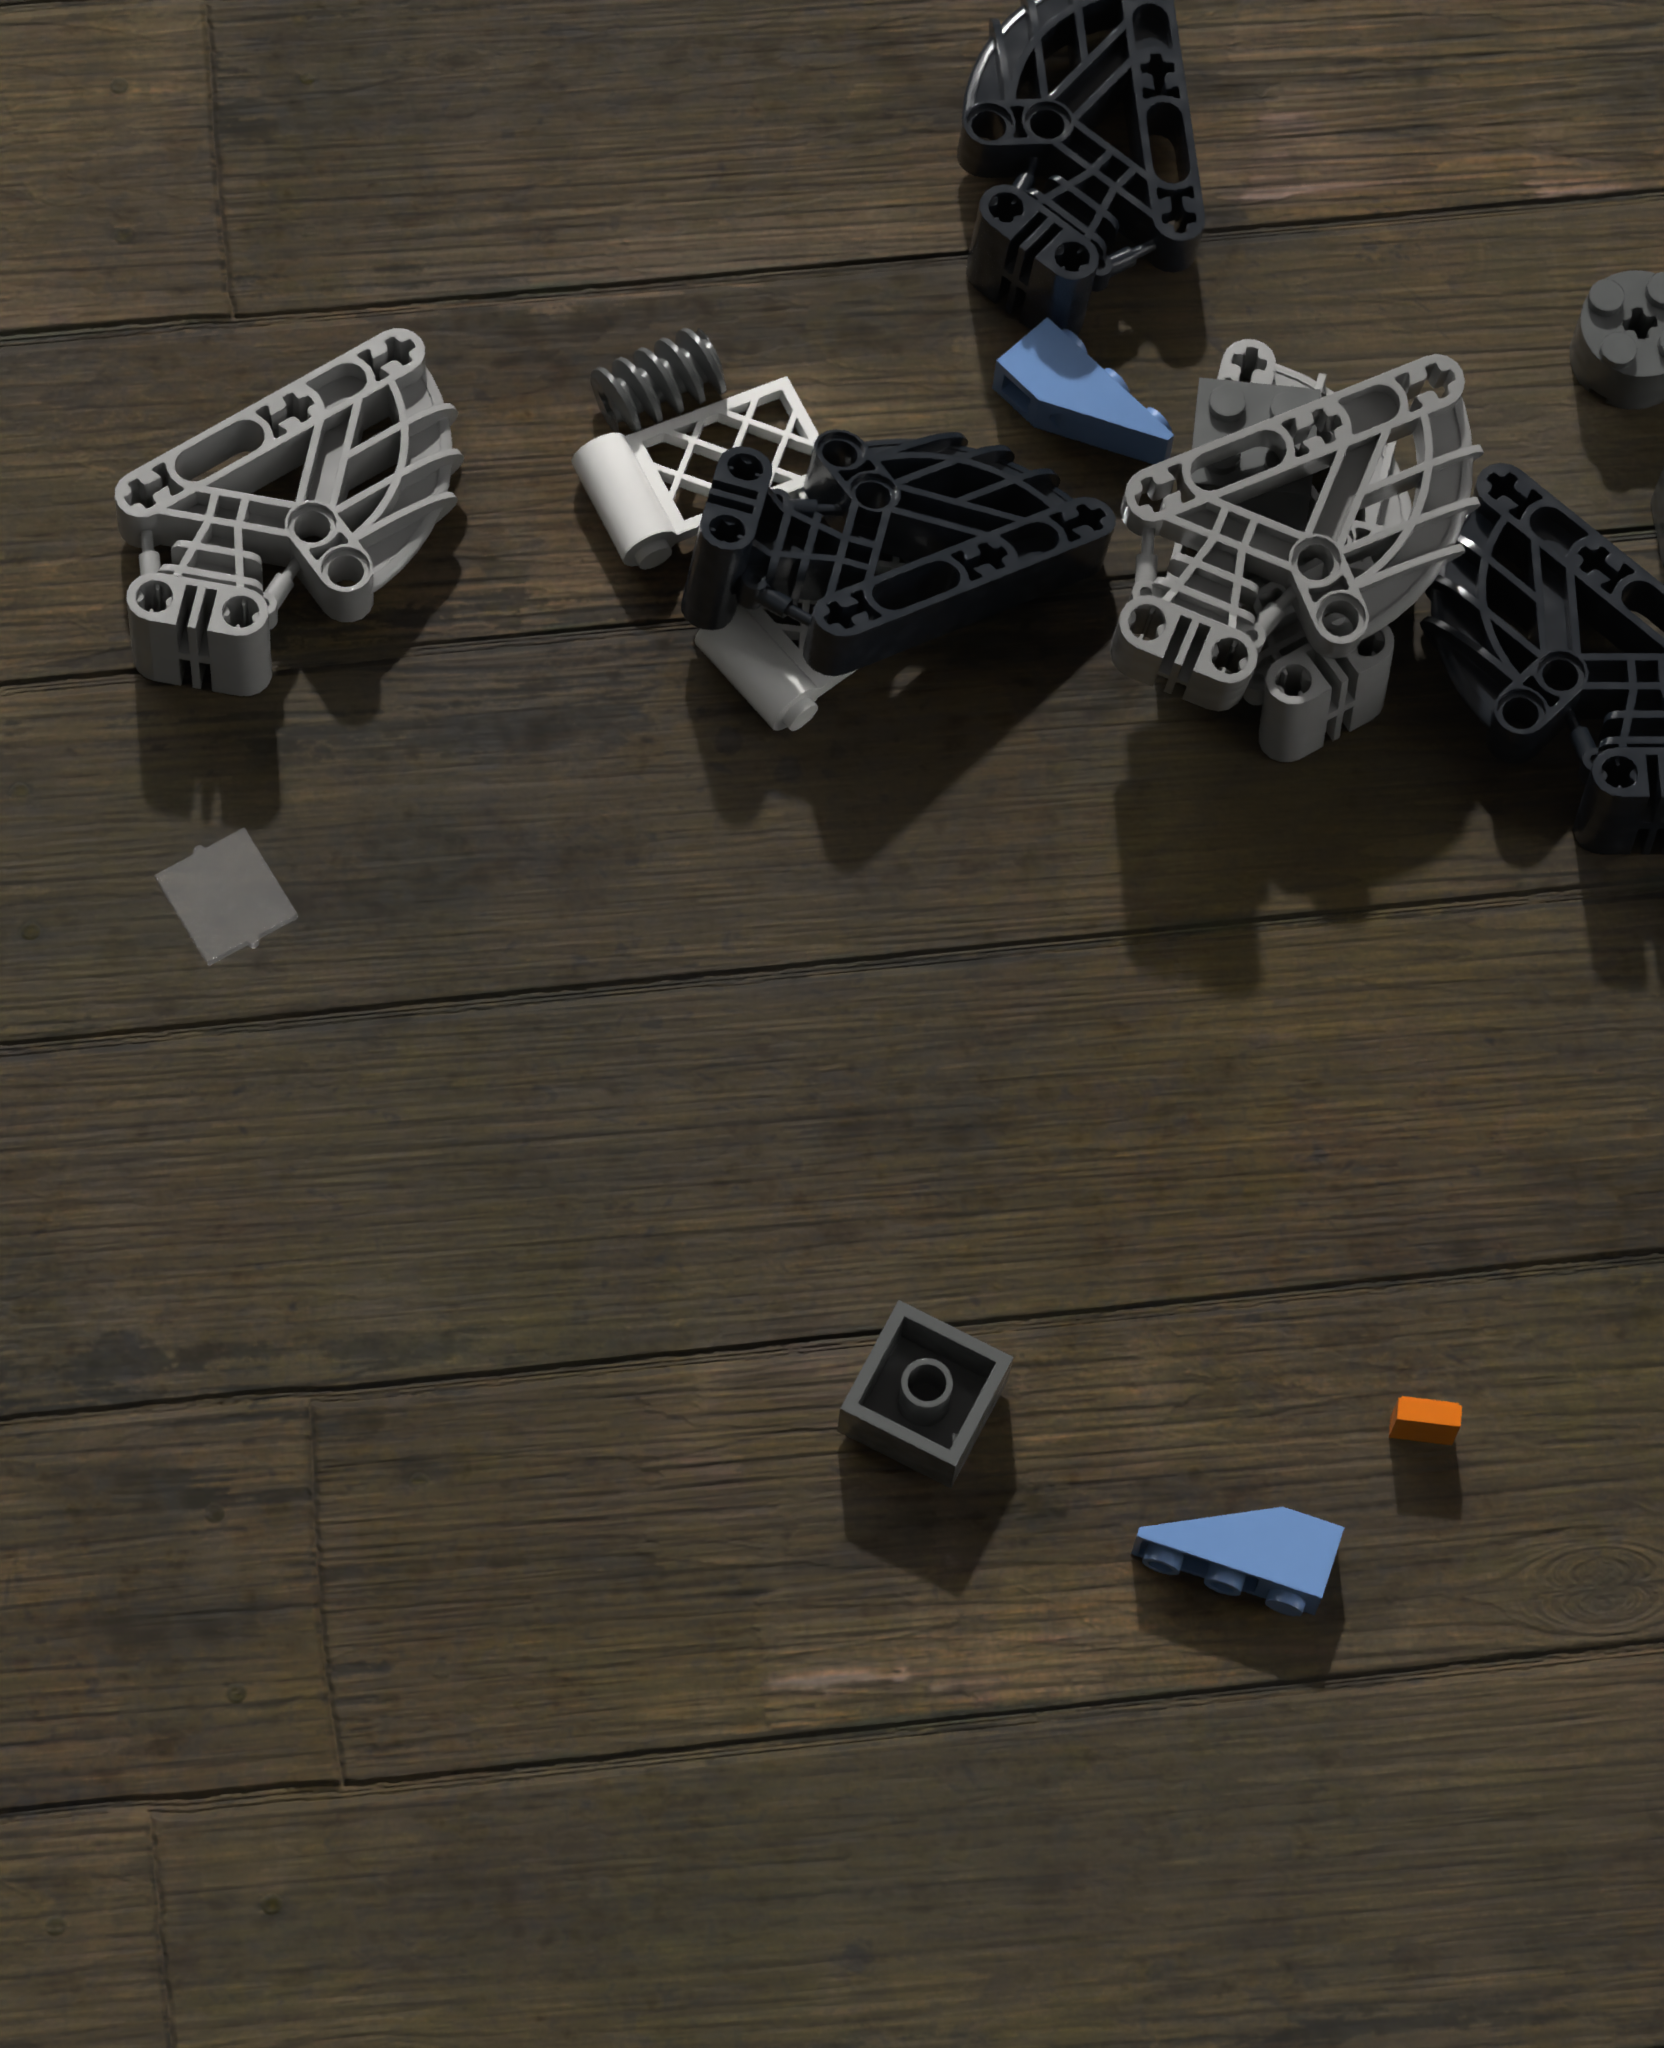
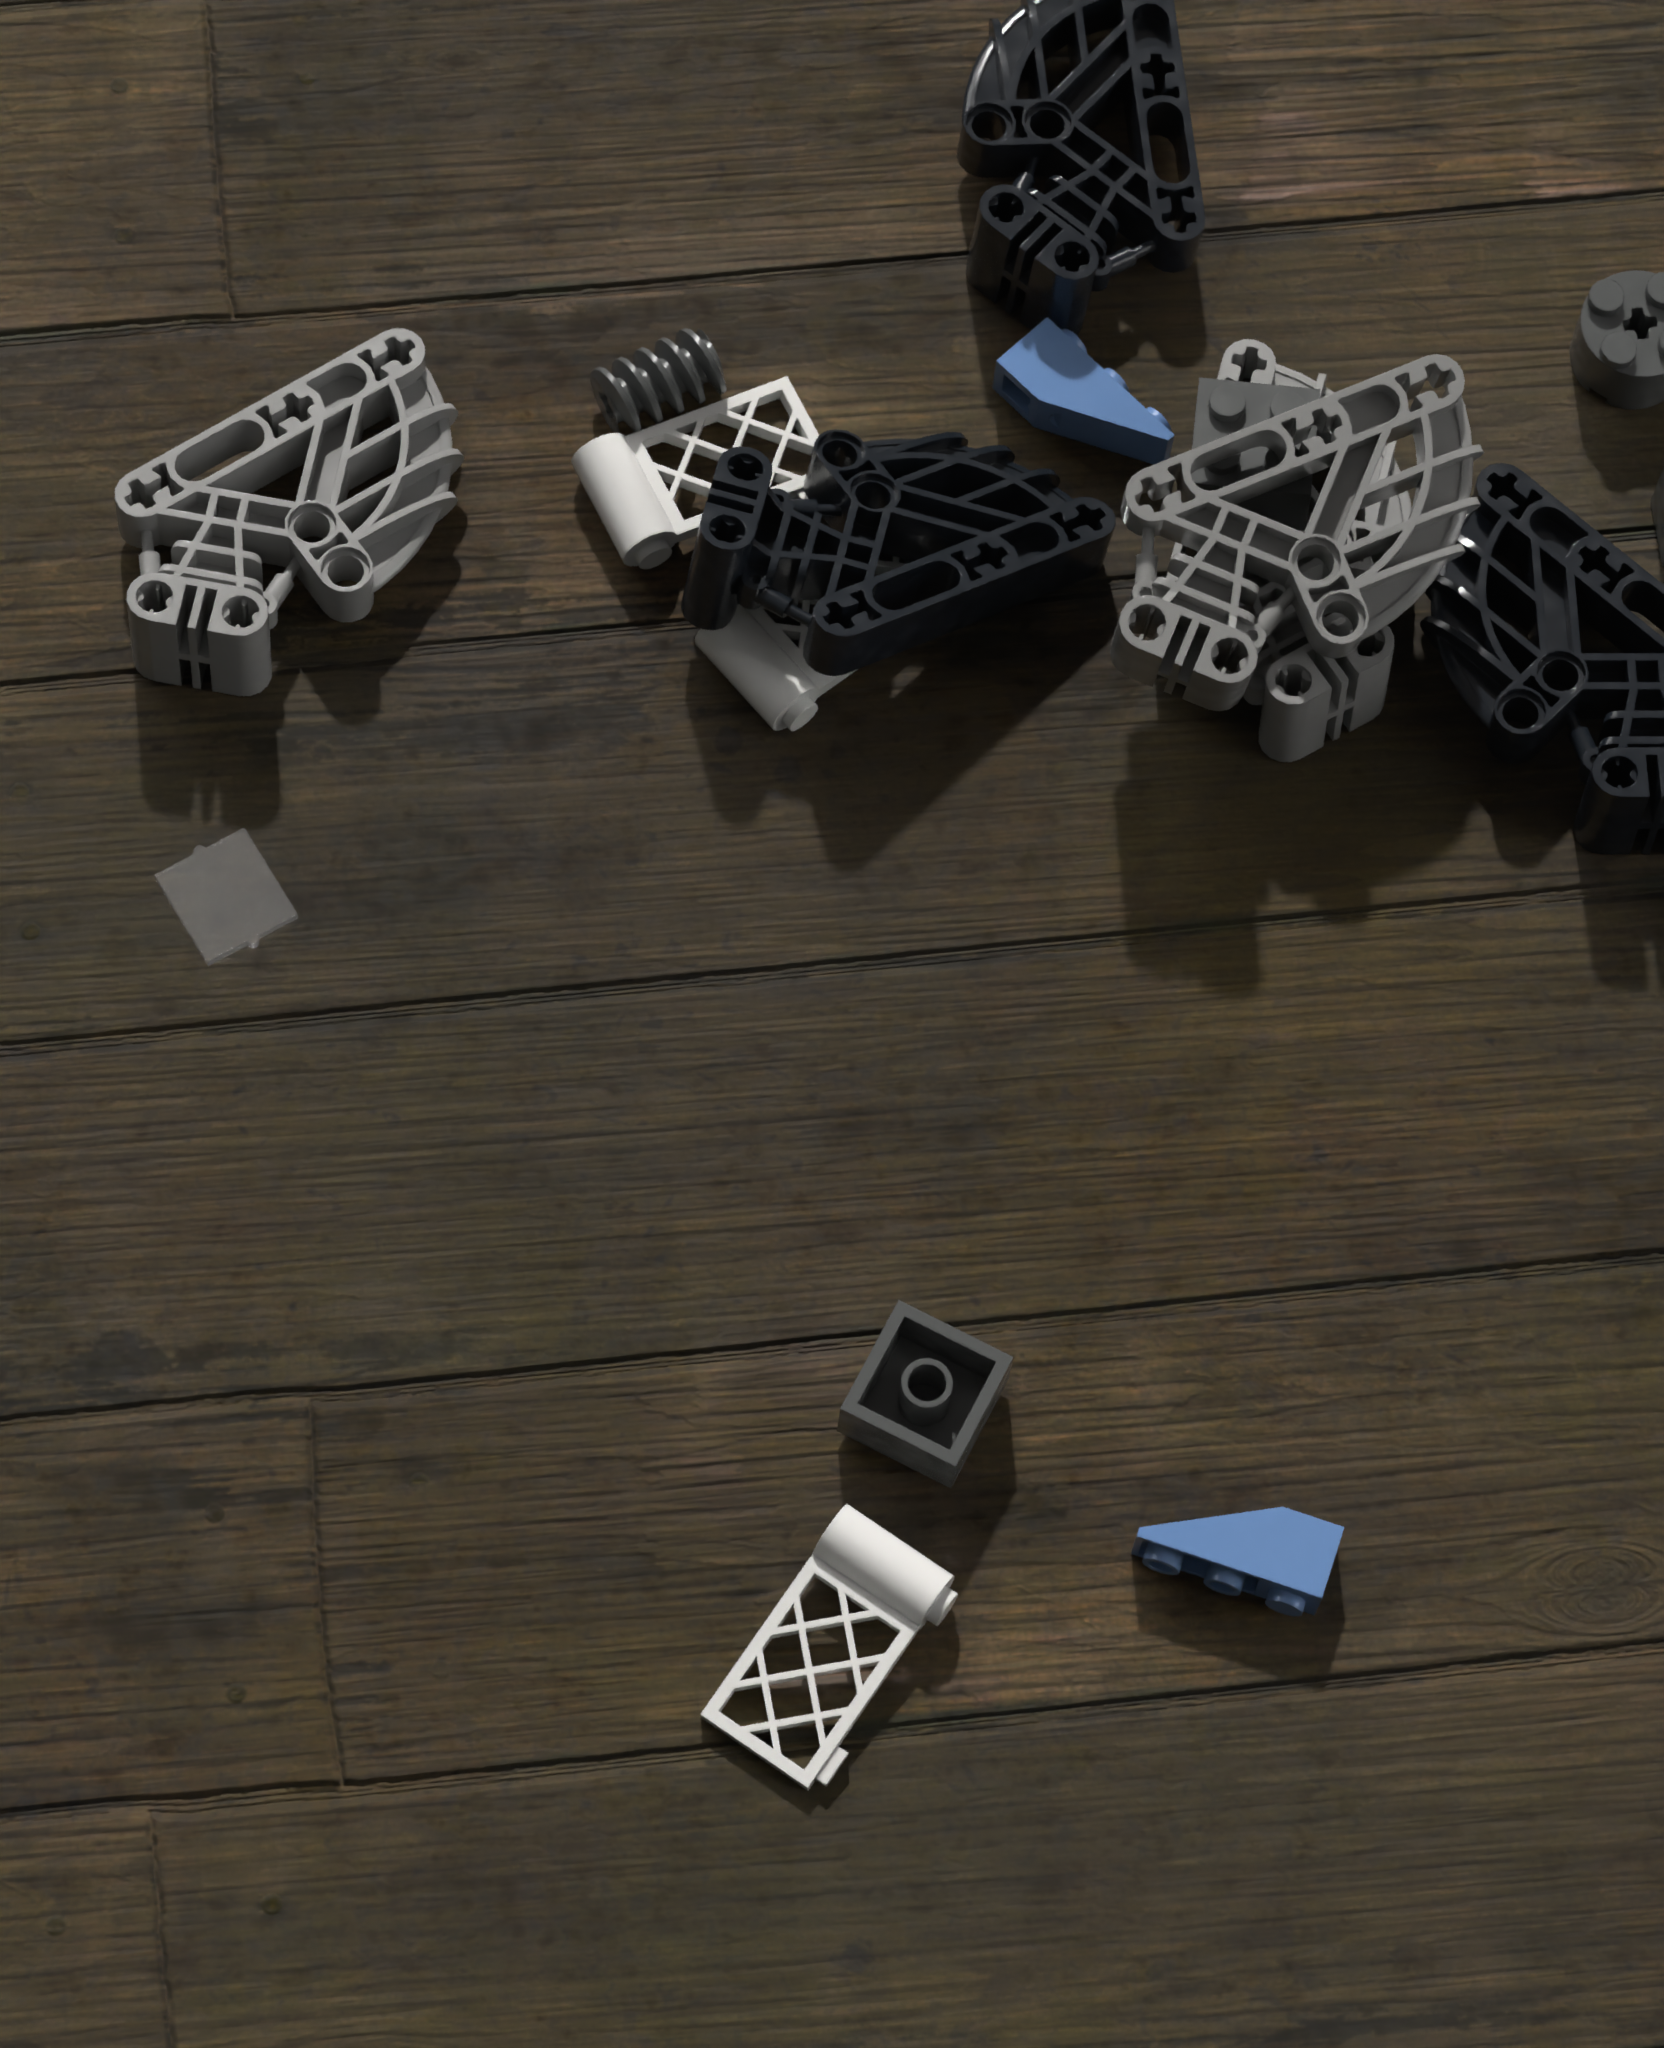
(878, 1576): none -> white piece
(1425, 1420): orange tile -> none

